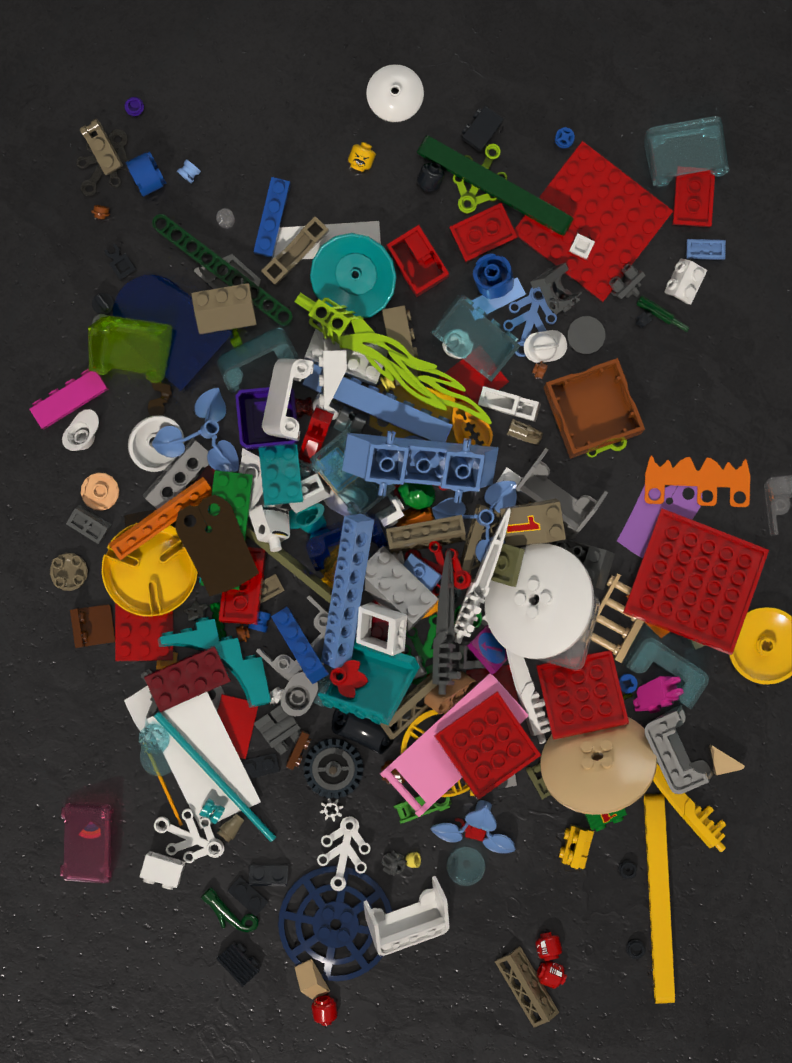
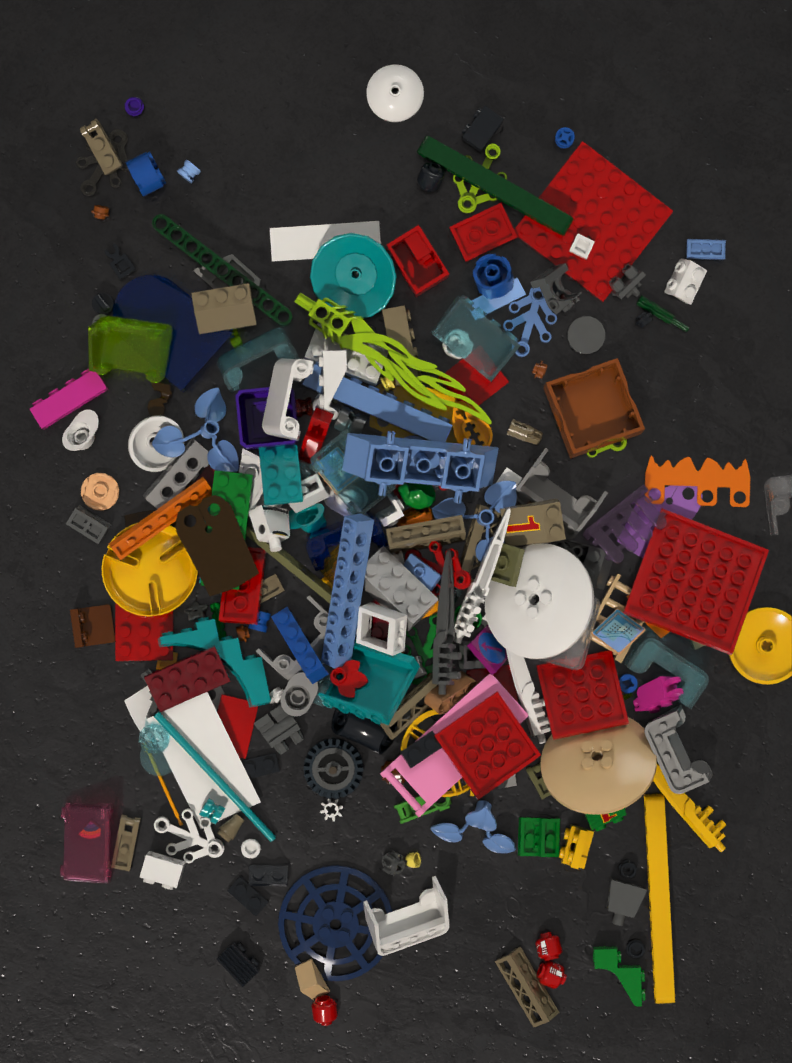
(68, 571): dark tan dish -> none
(125, 843): none -> dark tan plate
(223, 912): dark green plant -> none
(225, 218): clear hinge -> none
(250, 848): none -> white tile
(271, 217): blue arch -> none
(295, 251): dark tan arch -> none
(295, 756): reddish brown plate -> none
(344, 850): white plant -> none
(361, 156): yellow head -> none
(420, 749): none -> black plate
(465, 866): clear light blue piece -> none
(472, 832): red plate -> none
(509, 404): white slope -> none
(538, 836): none -> green slope
(545, 346): white piece -> none
(616, 527): none -> clear purple fence
(618, 631): none -> piece
(624, 900): none -> dark grey torso
(629, 975): none -> green arch
(686, 149): clear light blue windscreen -> none
(694, 199): red plate -> none
(722, 762): tan slope -> none

